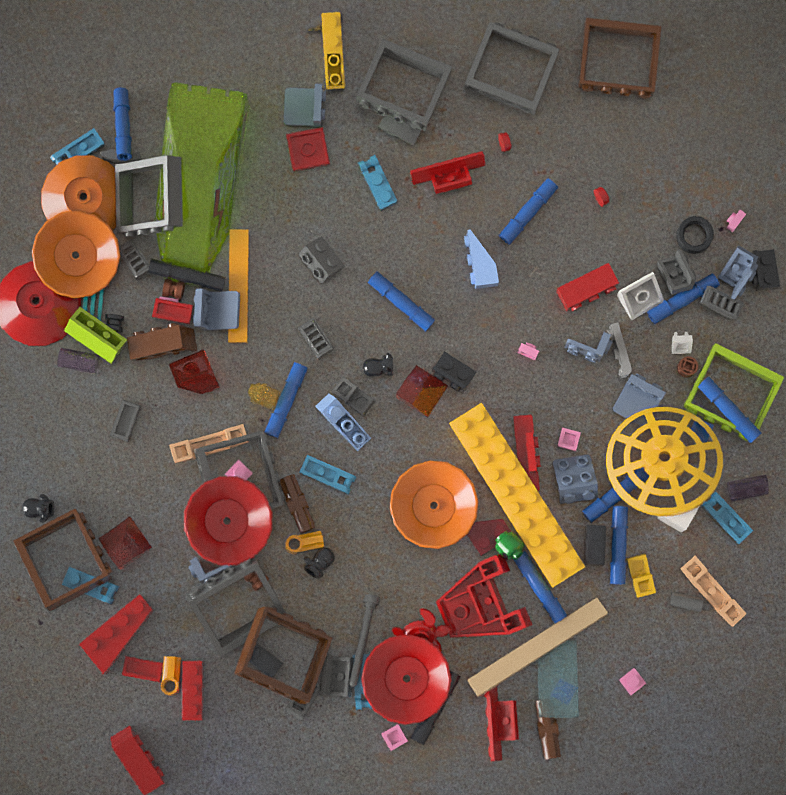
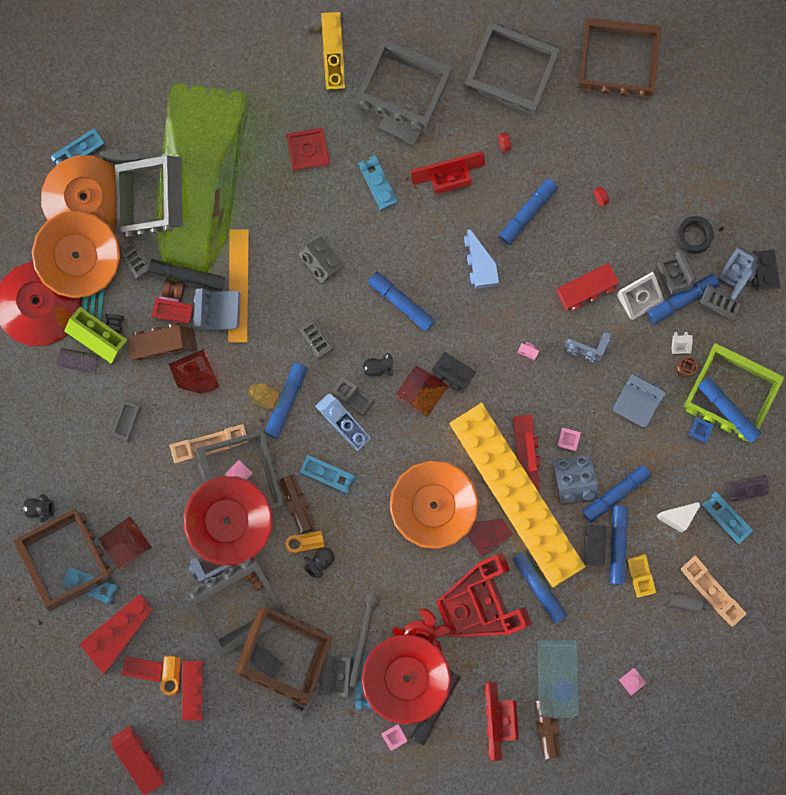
(122, 124): blue piece -> none
(304, 106): sand blue bracket -> none
(509, 545): green head -> none
(537, 647): tan tile -> none
(620, 350): light grey plate -> none
(662, 470): yellow dish -> none
(734, 220): bright pink plate -> none

